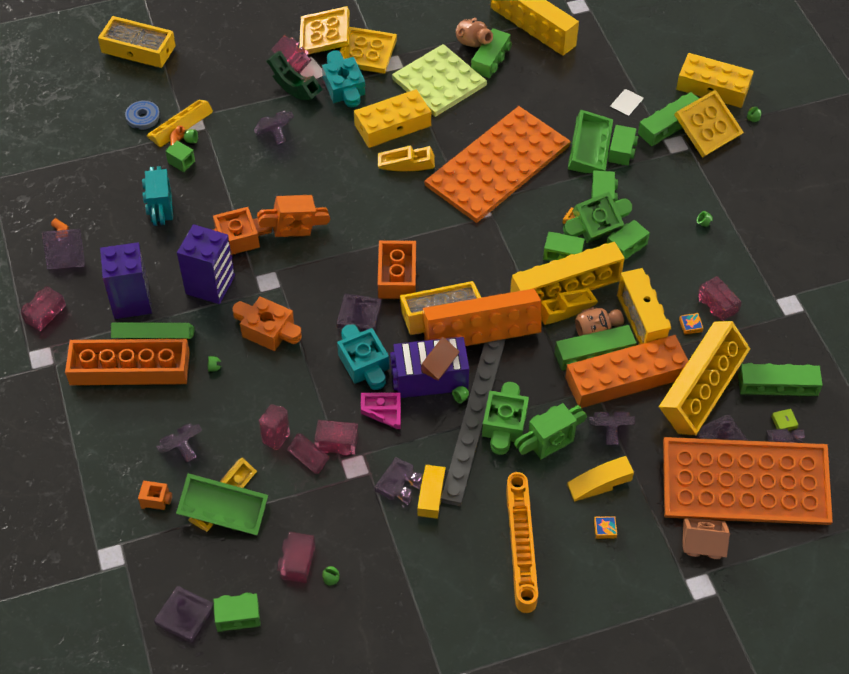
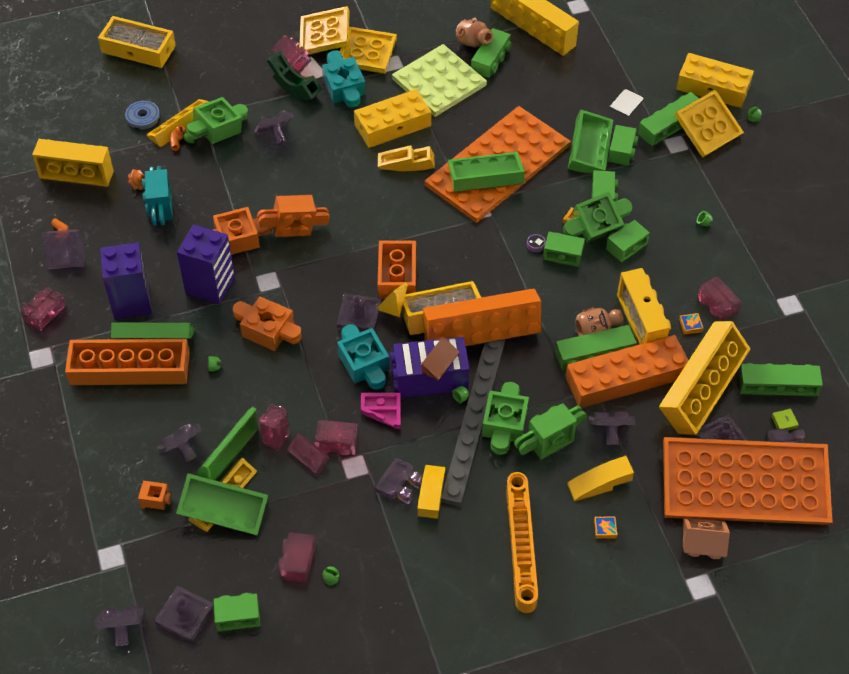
(73, 162): none -> yellow brick
(119, 621): none -> clear purple plate
(135, 179): none -> orange plant
(180, 156): bright green brick -> none
(216, 120): none -> bright green brick
(230, 446): none -> bright green slope
(394, 302): none -> yellow slope
(486, 171): none -> bright green slope
(535, 243): none -> tile
(566, 305): yellow slope -> none
(579, 271): yellow brick -> none

